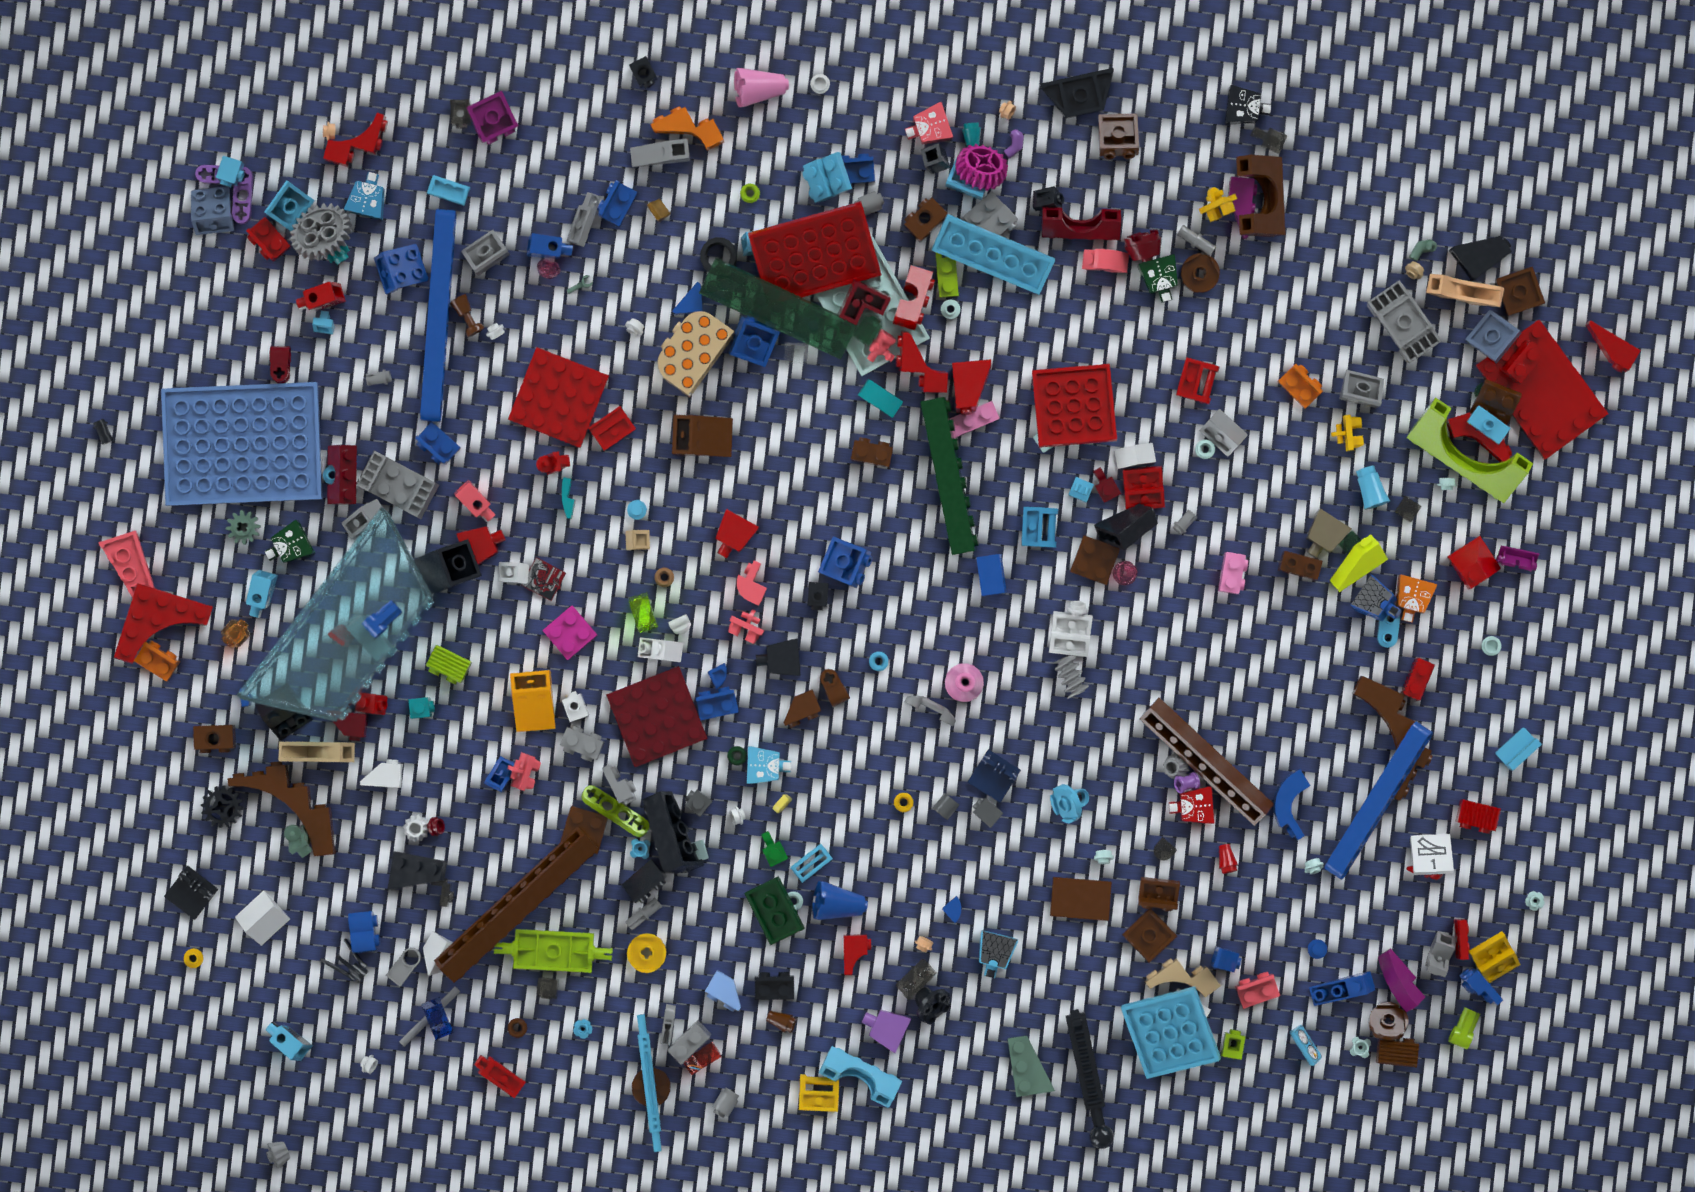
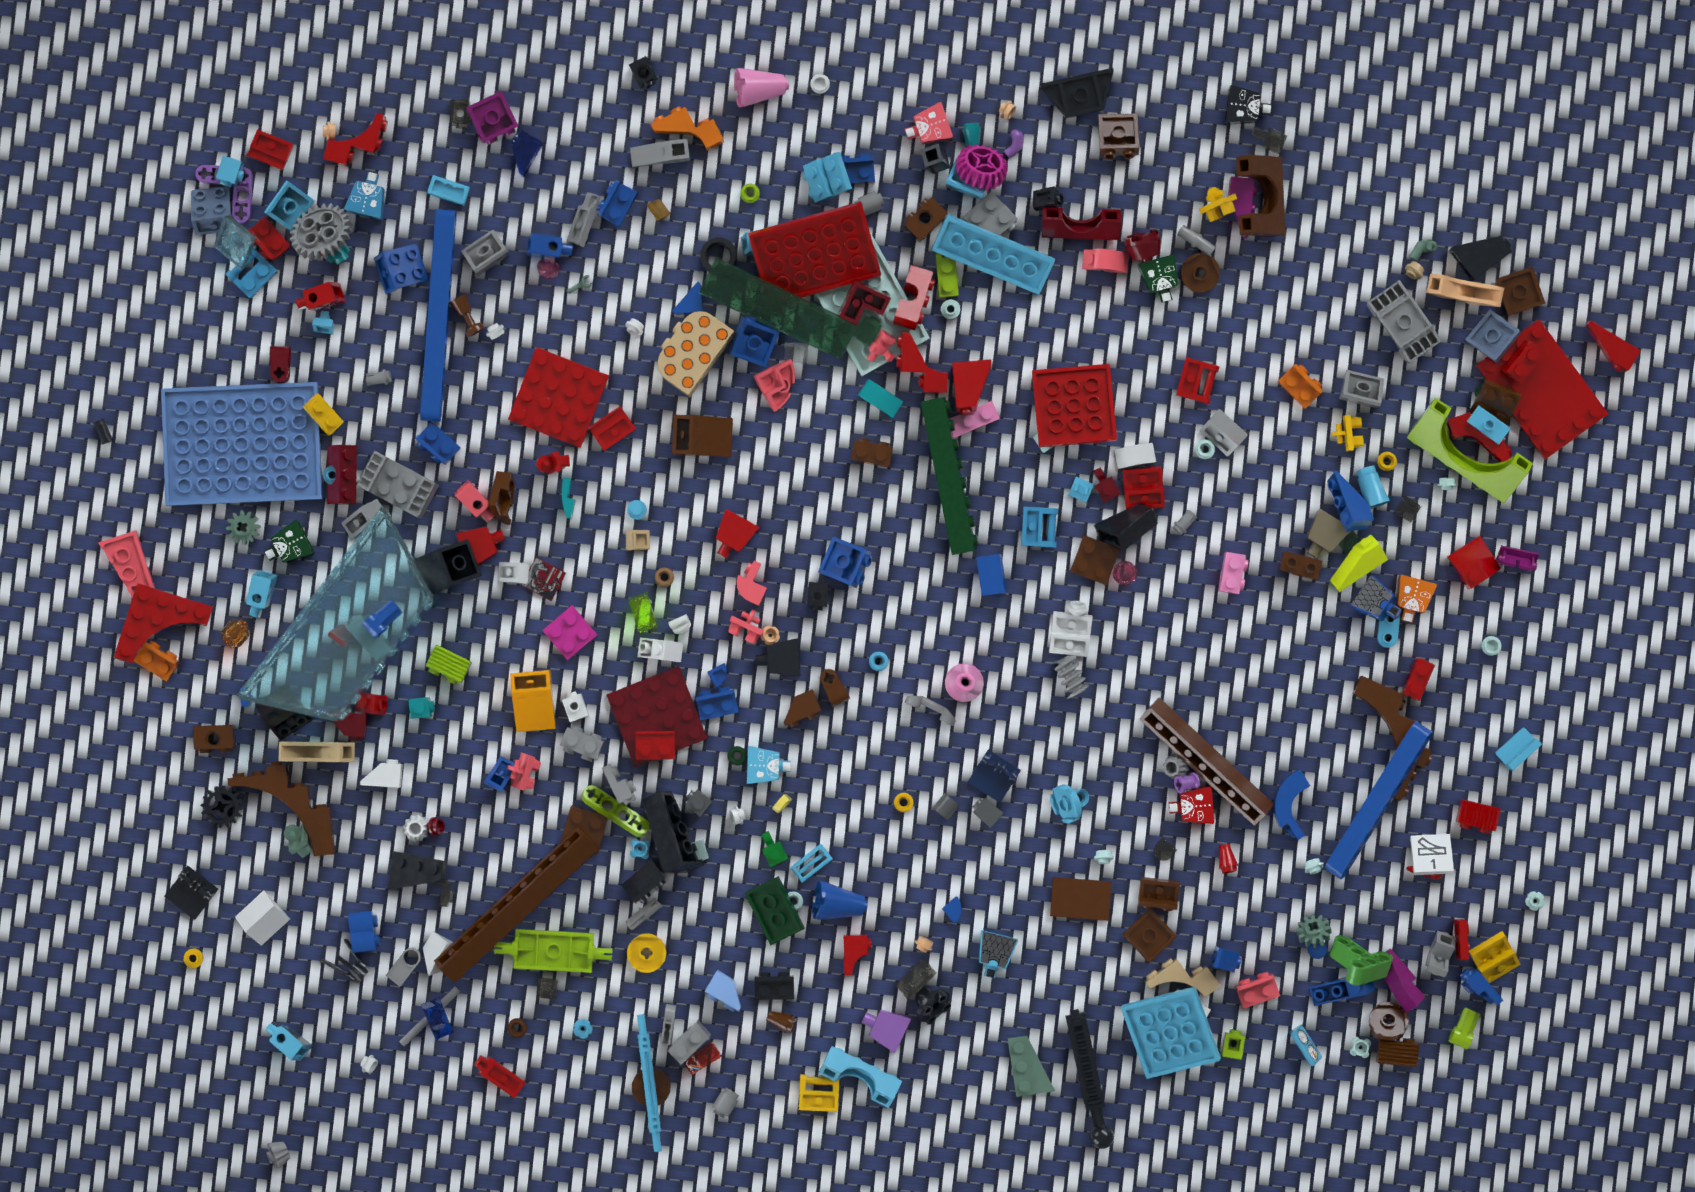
(234, 241): none -> clear light blue plate
(256, 277): none -> dark azure plate
(270, 149): none -> red plate
(323, 414): none -> yellow plate
(502, 496): none -> reddish brown slope
(525, 151): none -> clear blue slope
(655, 745): none -> red plate
(770, 630): none -> light nougat plate
(776, 383): none -> coral brick
(1314, 931): none -> sand green gear
(1352, 507): none -> blue slope
(1361, 964): none -> bright green beam
(1393, 461): none -> yellow plate

